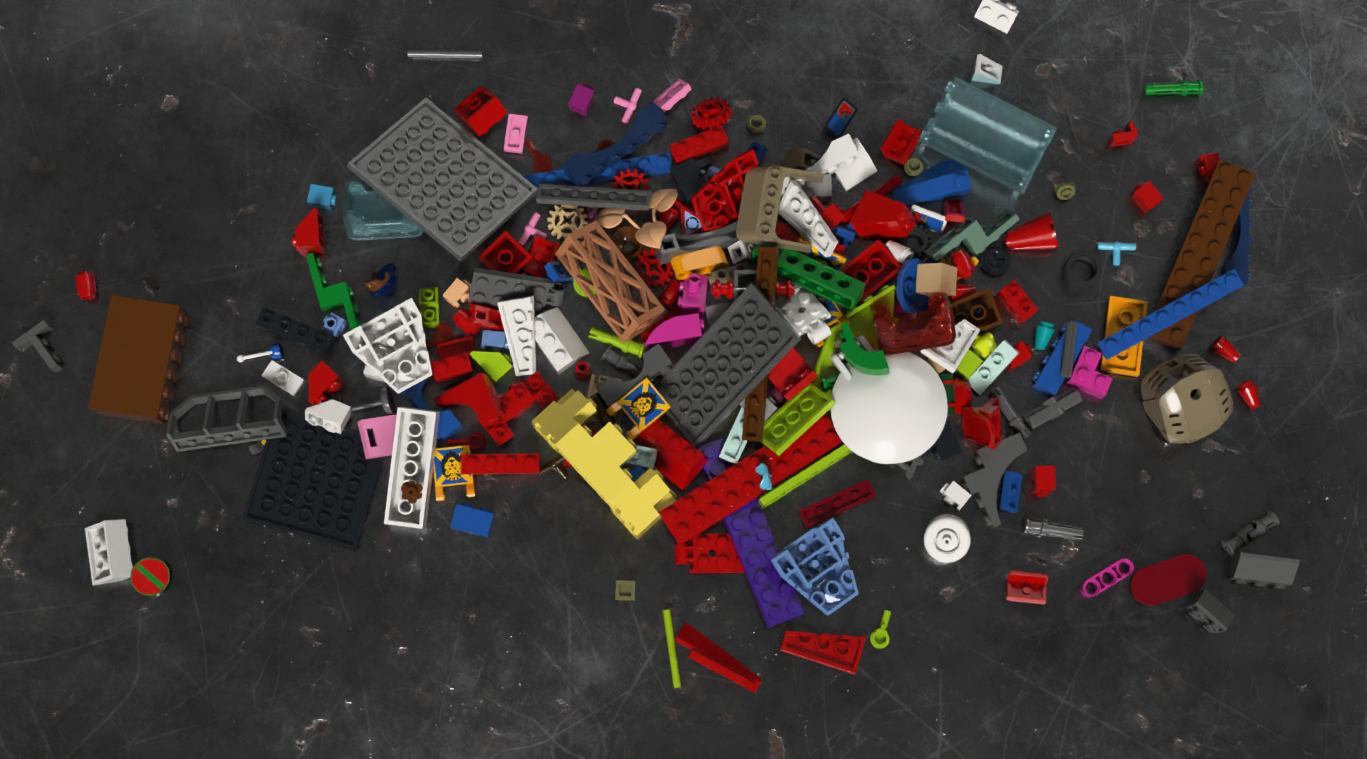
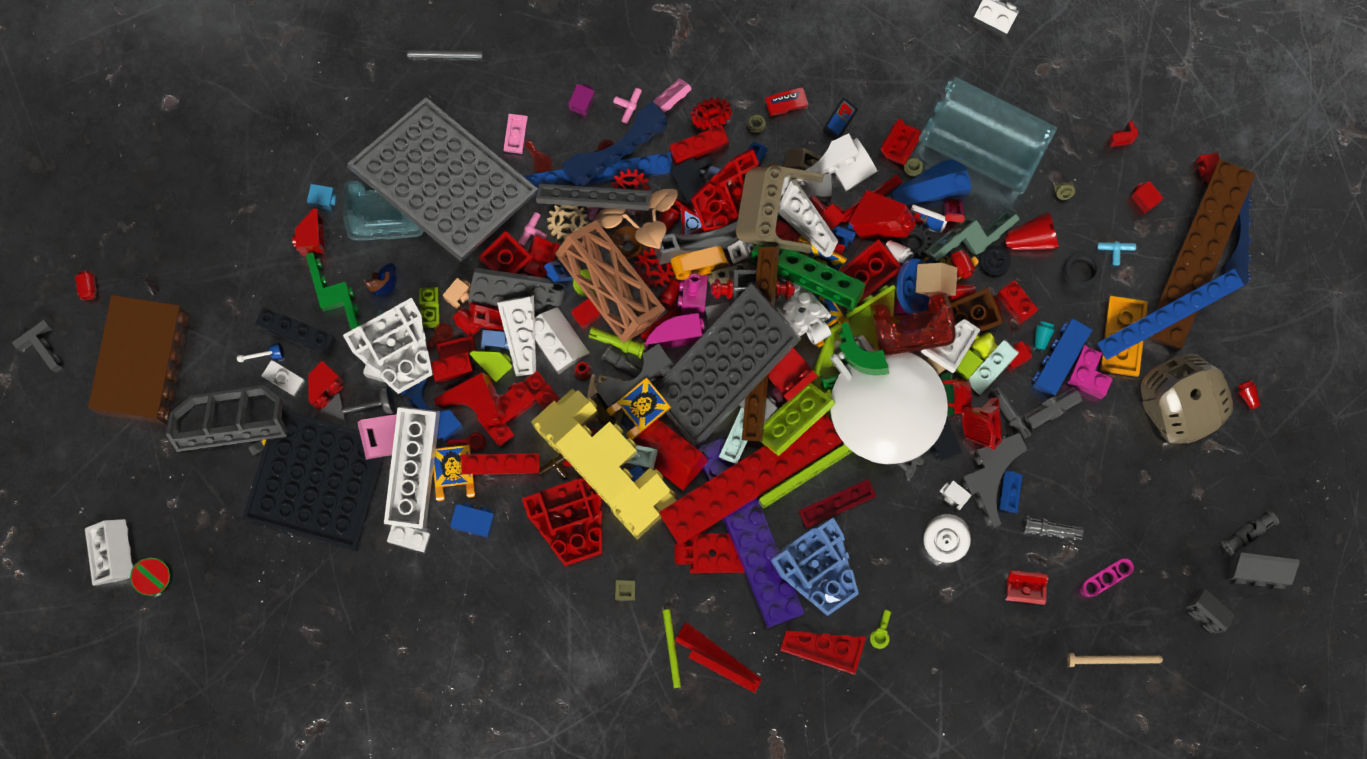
(329, 414): white slope -> none
(334, 324): medium blue plate -> none
(408, 538): none -> white plate
(411, 486): reddish brown plant -> none
(480, 110): red slope -> none
(568, 519): none -> red wedge
(585, 314): none -> red brick
(766, 481): medium azure piece -> none
(786, 101): none -> red slope
(986, 70): white slope -> none
(1042, 480): red brick -> none
(1069, 348): dark grey axle -> none
(1072, 659): none -> tan bar
(1168, 580): dark red tile -> none
(1183, 88): green pin -> none
(1224, 348): red cone -> none

